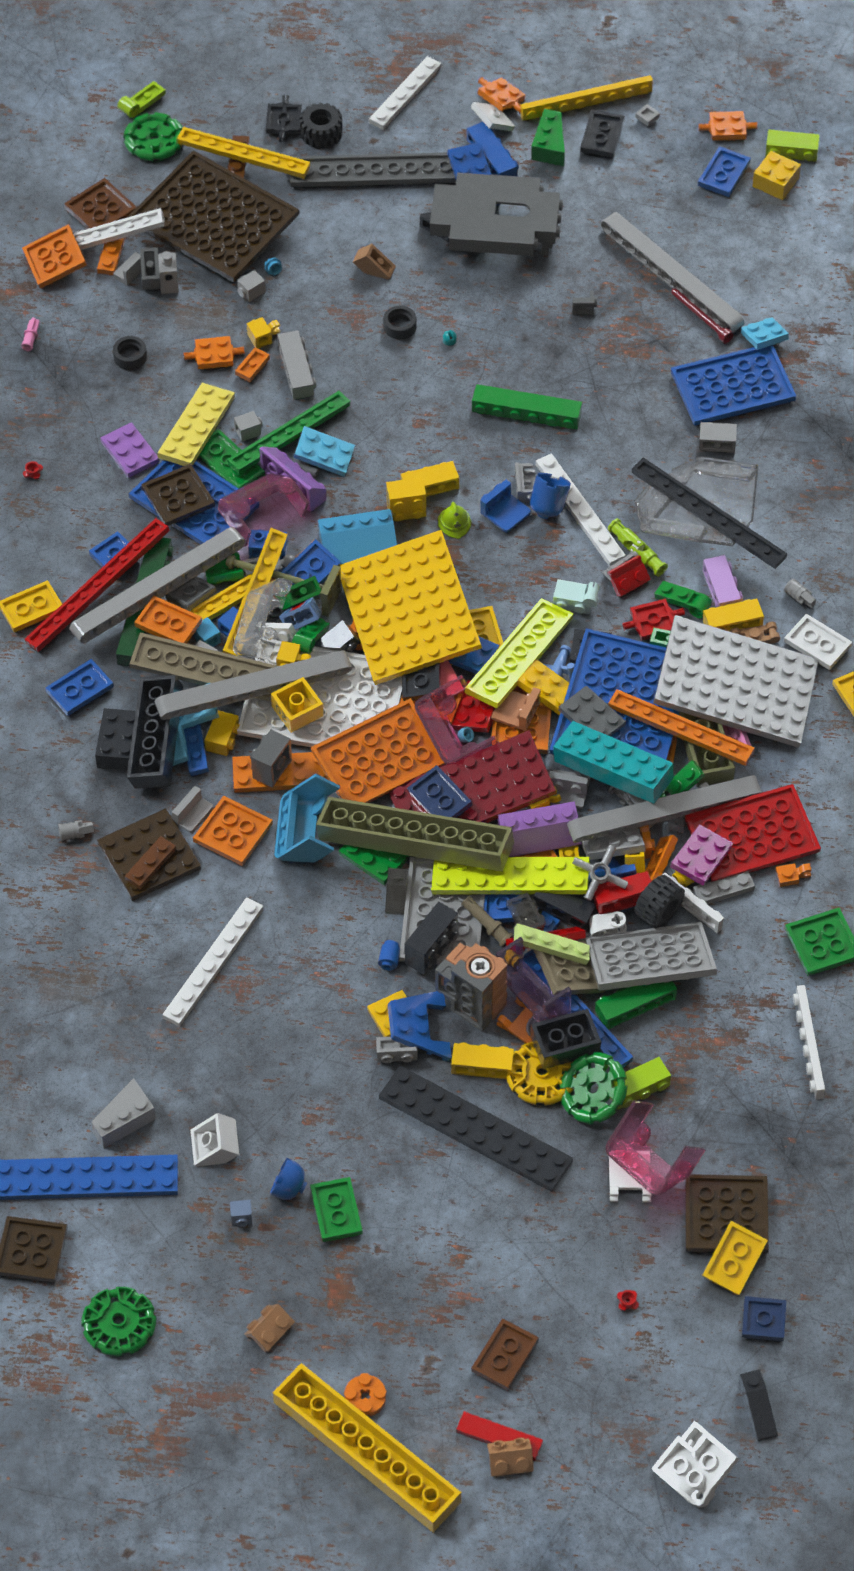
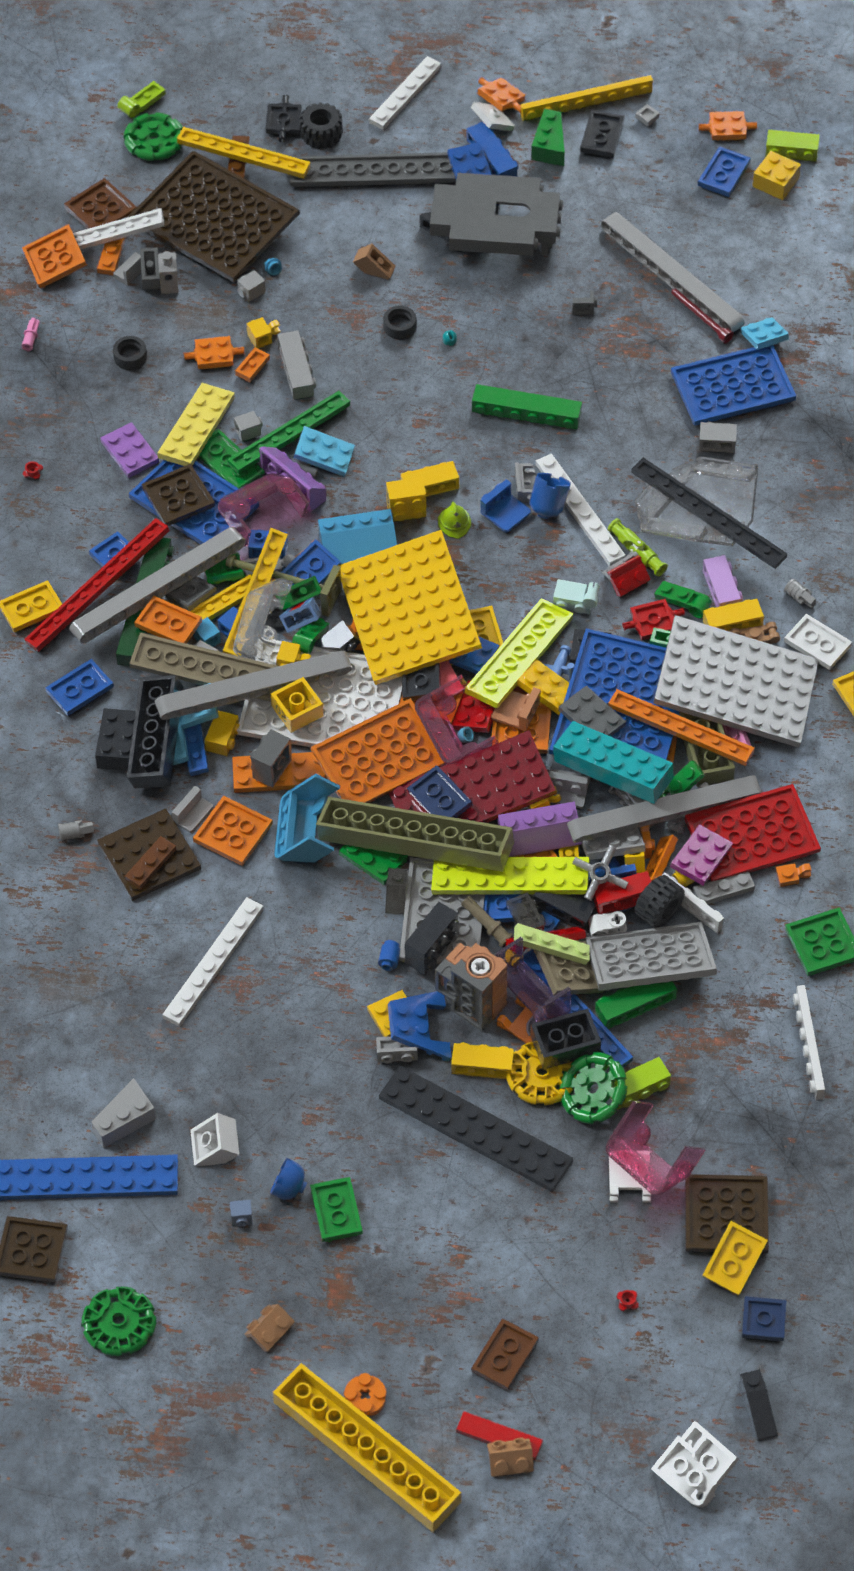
(284, 631): white plate -> none

